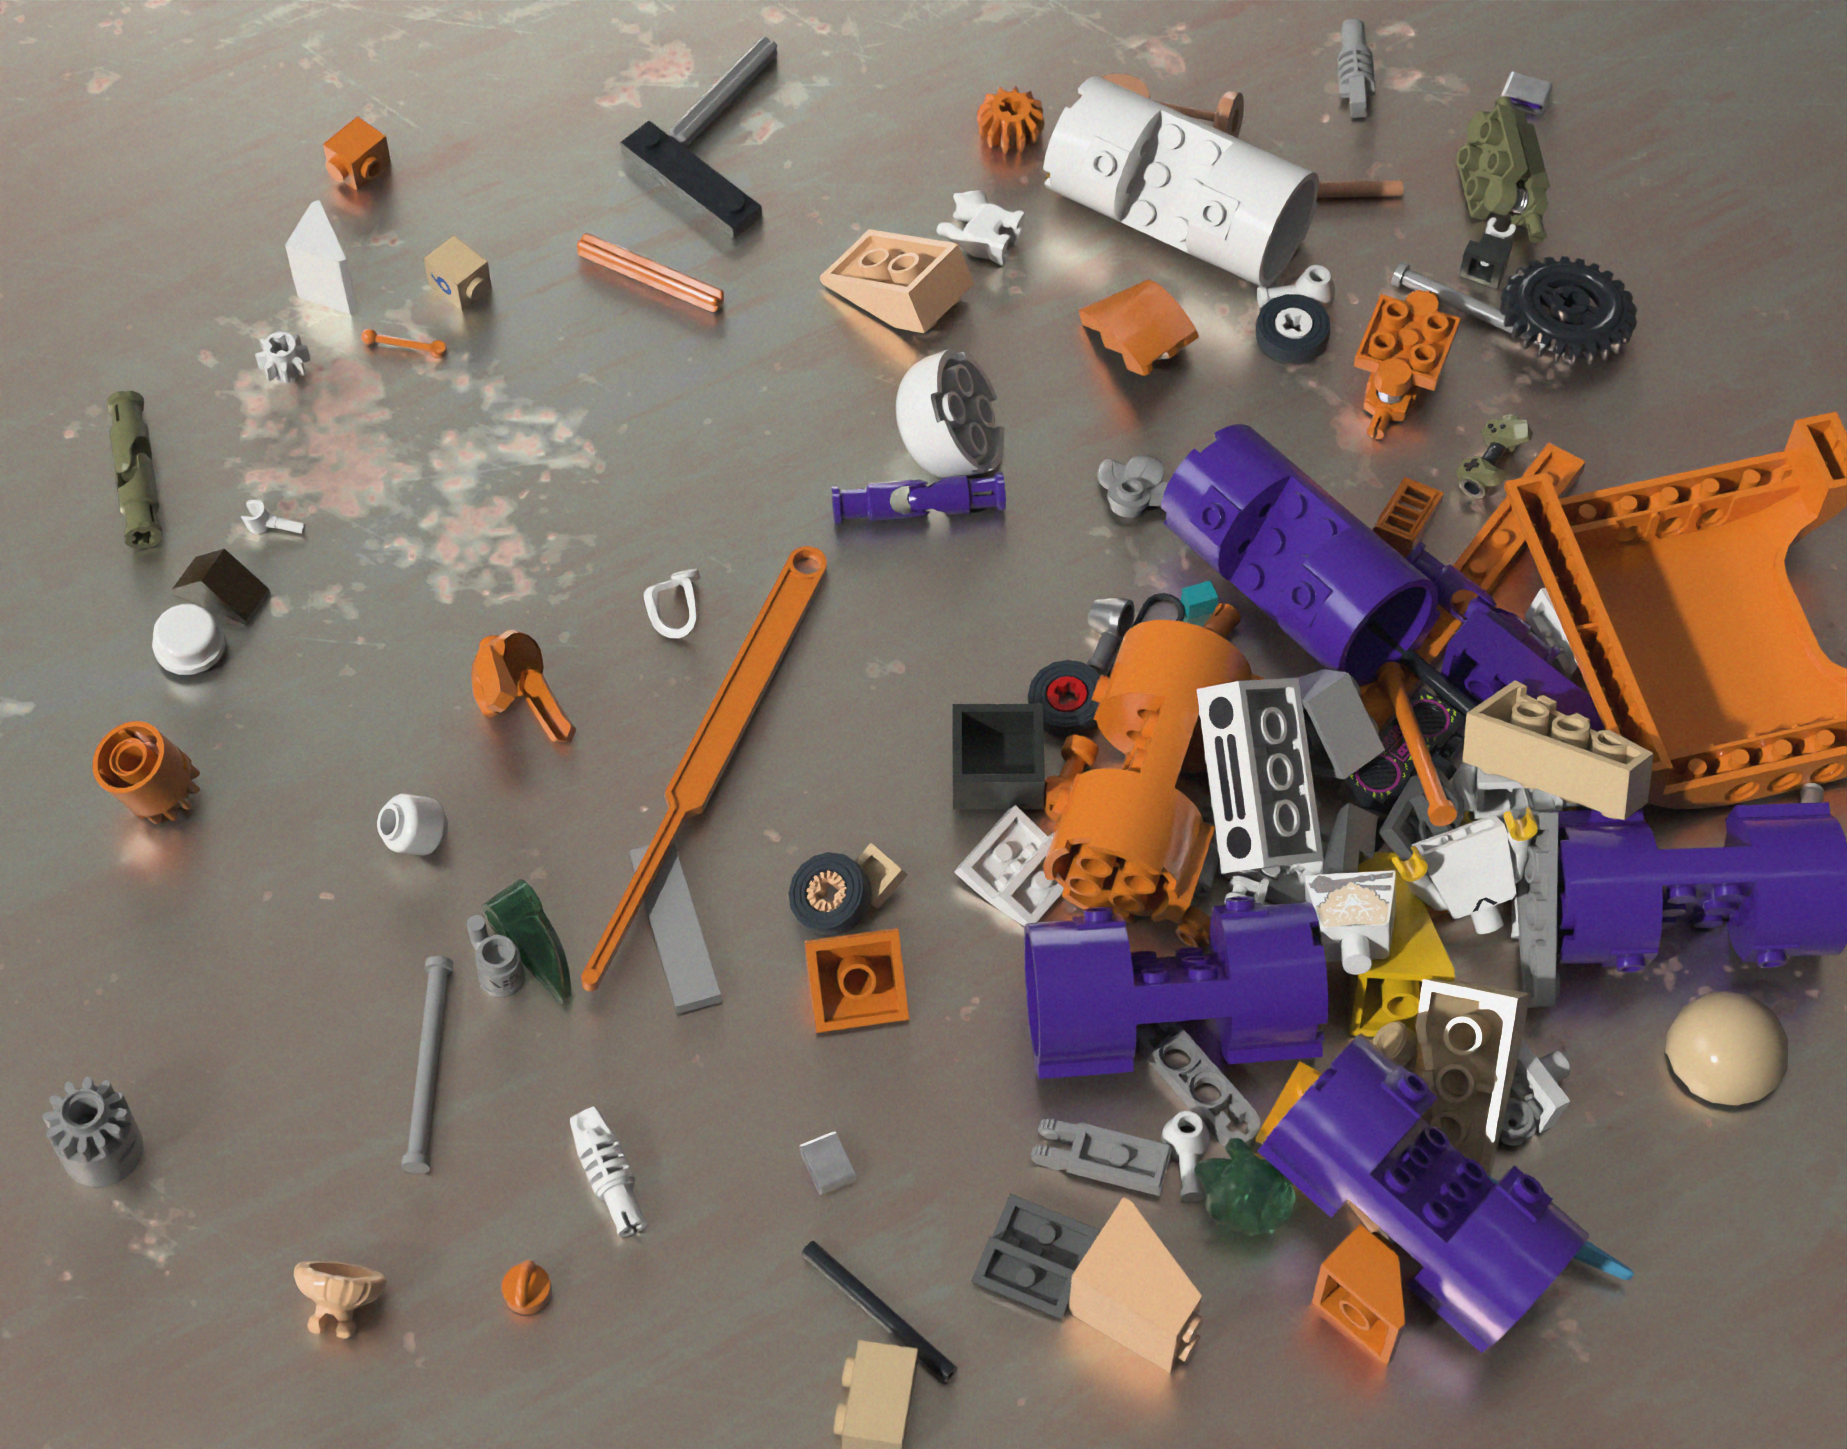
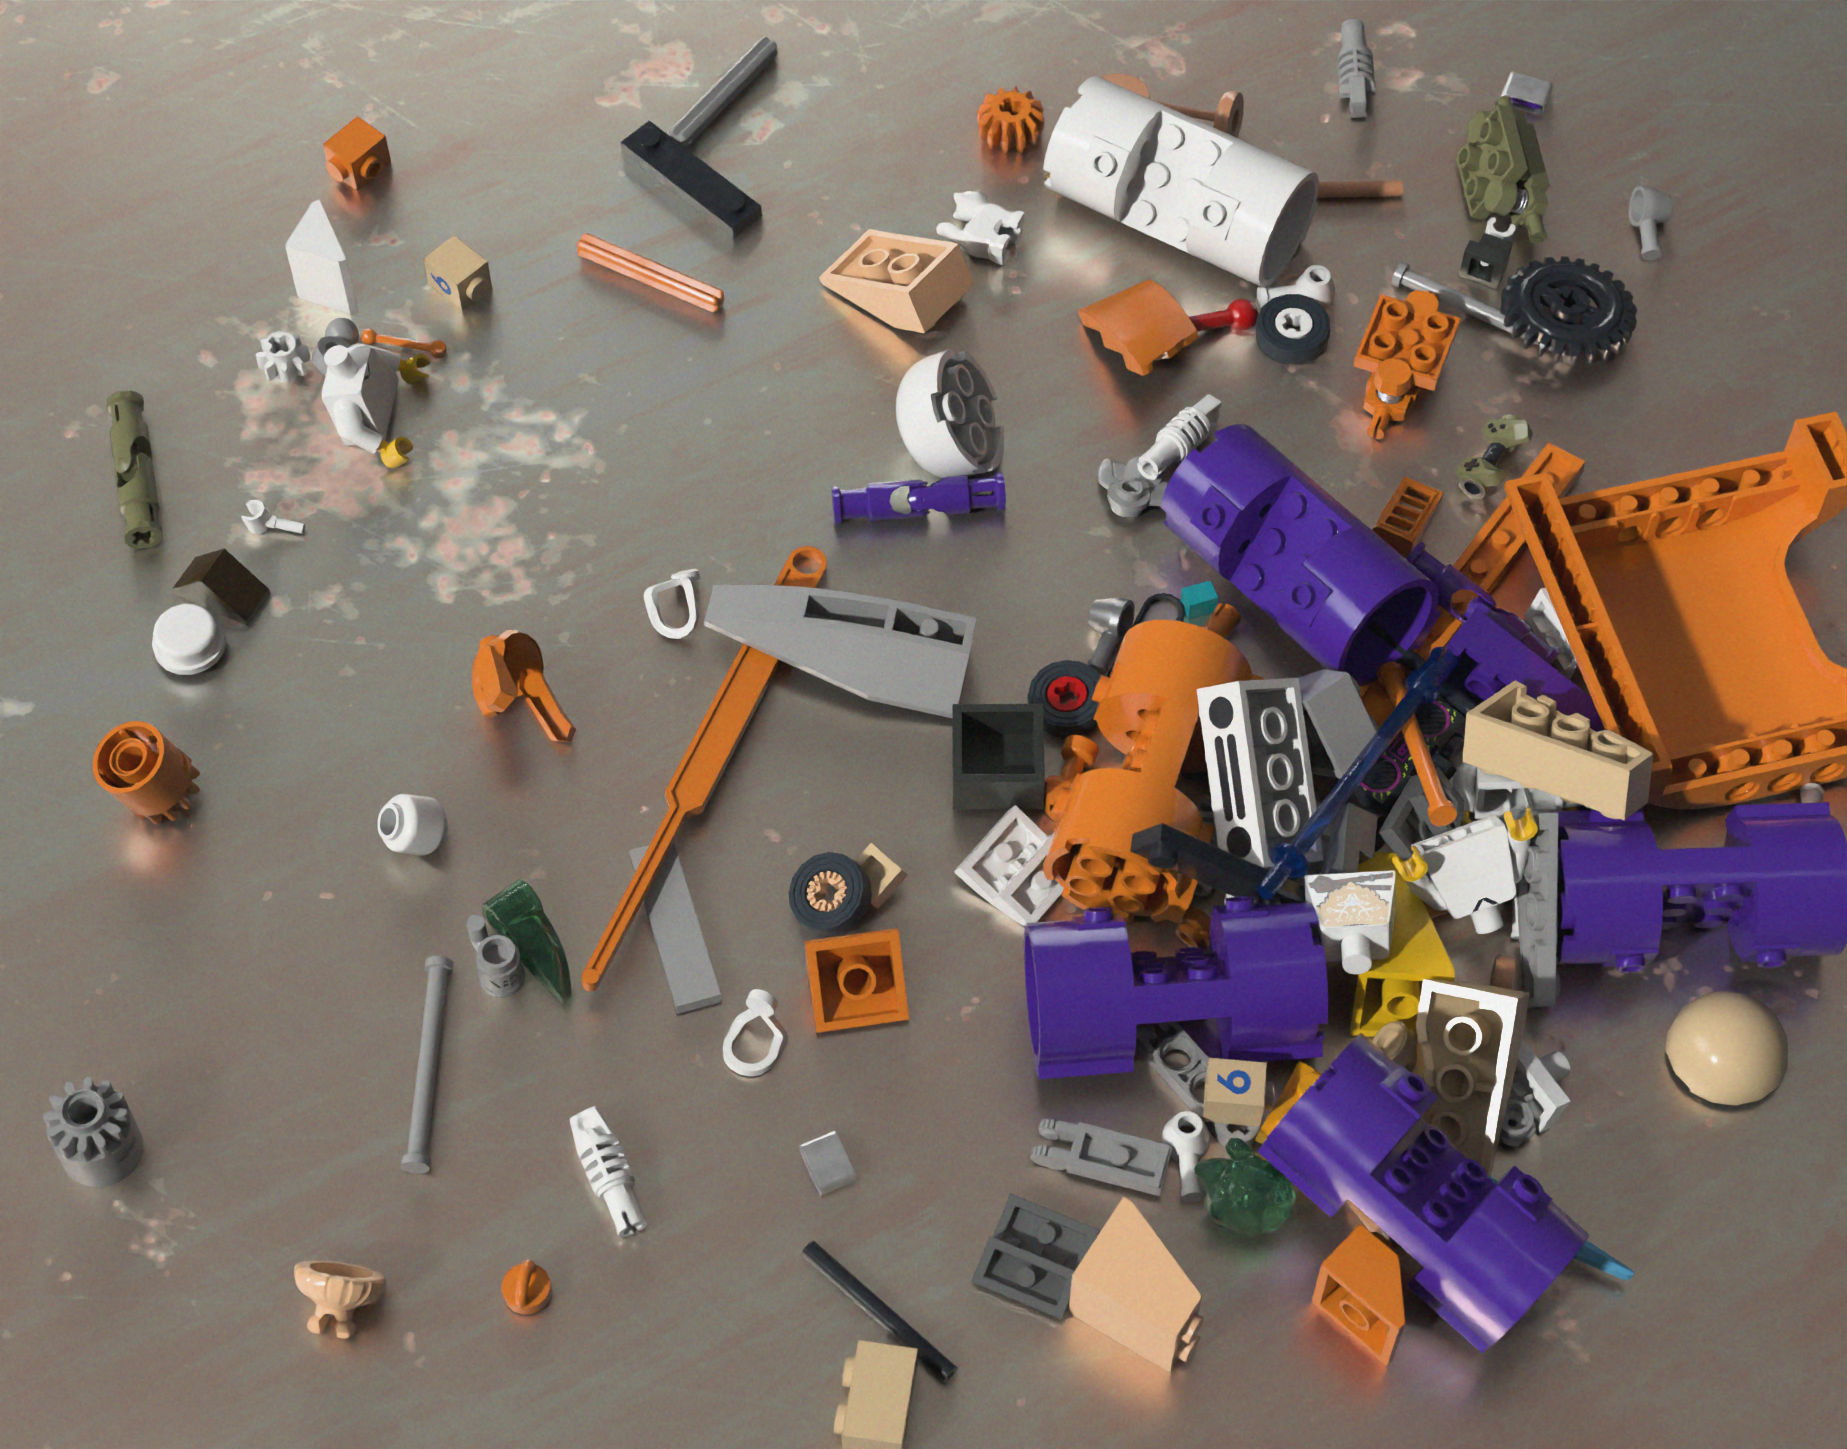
(338, 332): none -> light grey plate
(361, 396): none -> white torso
(760, 1004): none -> white piece
(853, 640): none -> light grey wedge
(1180, 436): none -> white hinge
(1208, 864): none -> black plate
(1236, 1092): none -> tan brick
(1239, 315): none -> red bar
(1422, 686): none -> clear blue bar
(1503, 971): none -> nougat tile
(1646, 210): none -> light grey bar

